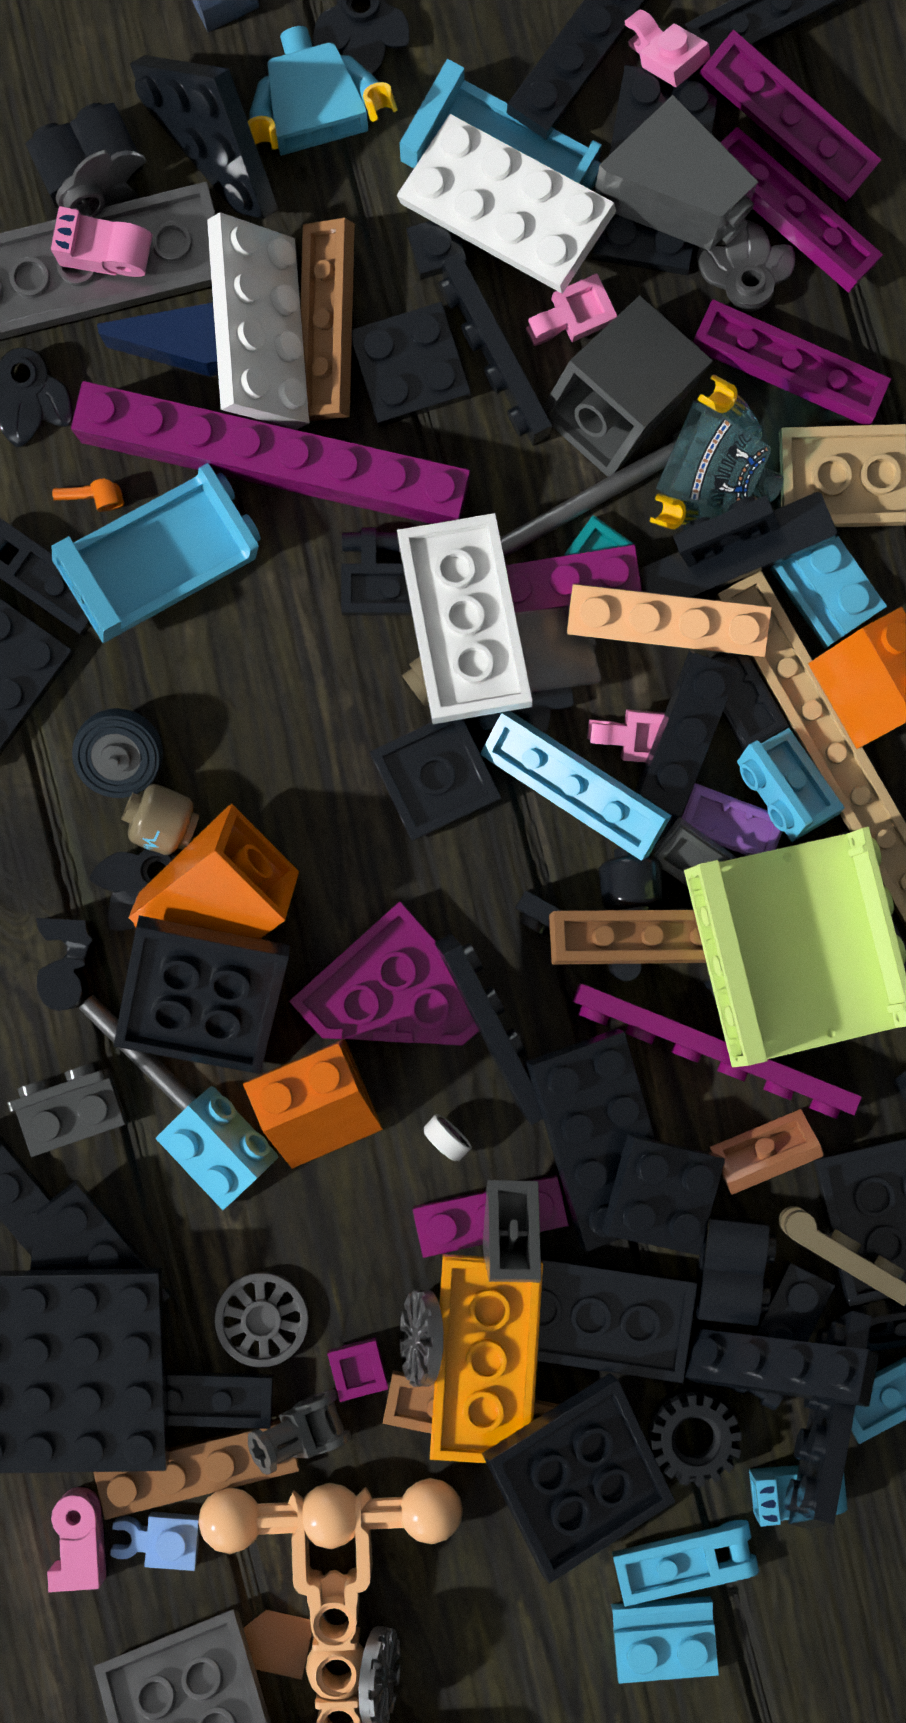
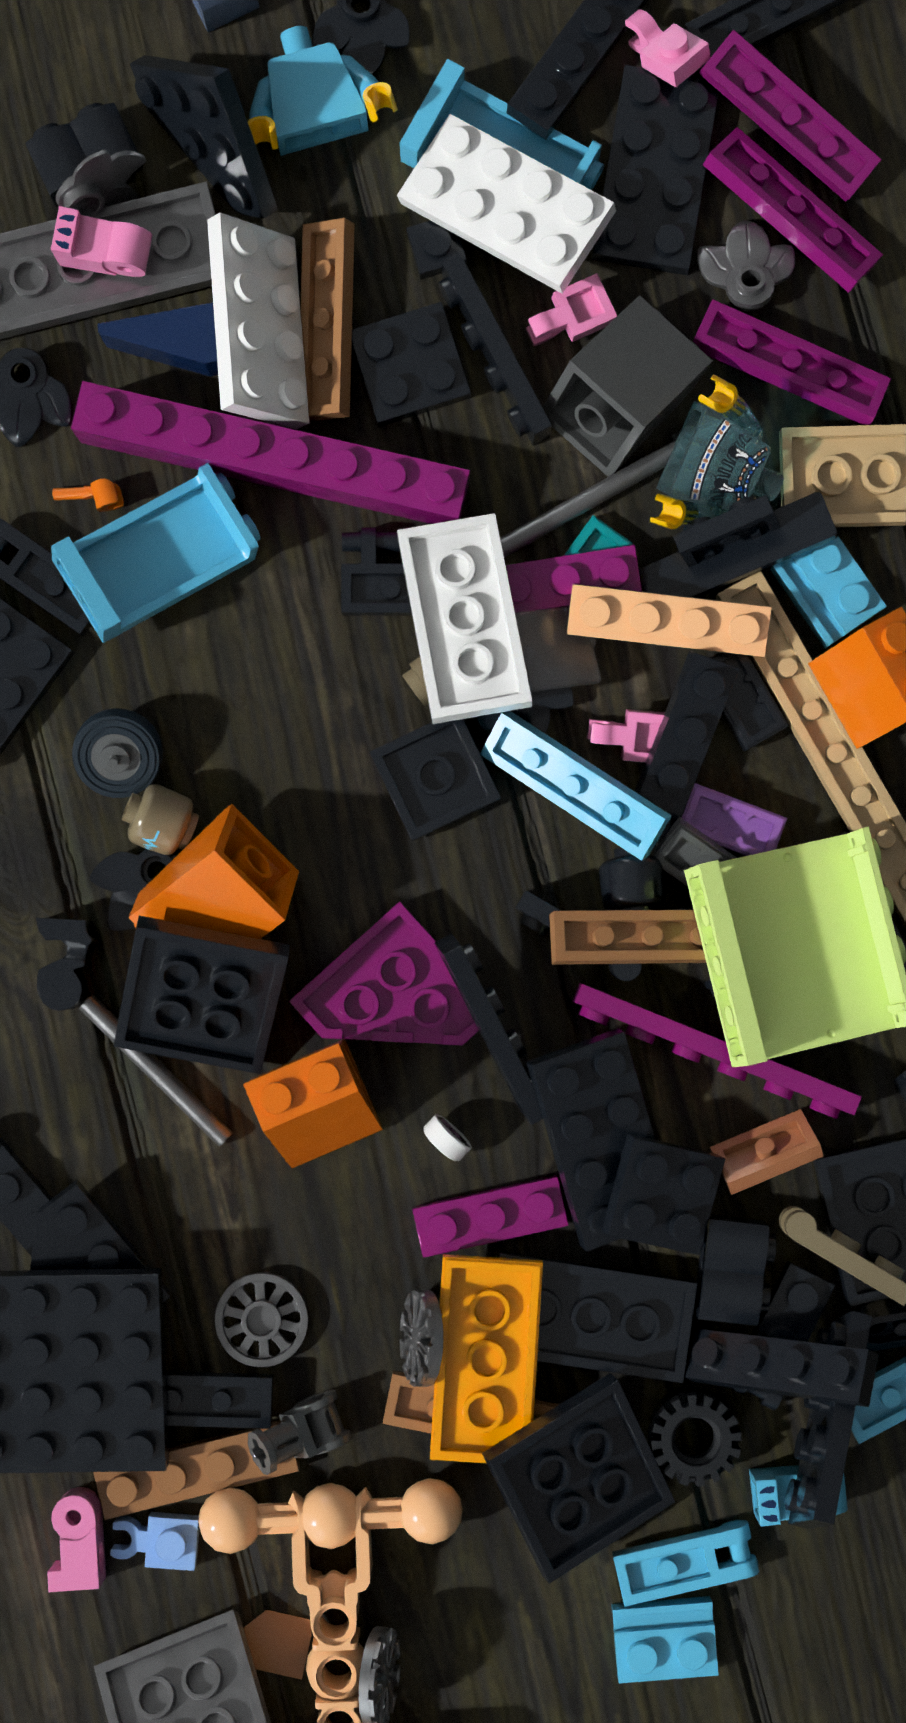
(68, 1111): dark grey bracket -> none
(217, 1147): medium azure bracket -> none
(358, 1369): magenta plate -> none
(512, 1231): dark grey slope -> none
(678, 179): dark grey slope -> none
(789, 784): medium azure bracket -> none

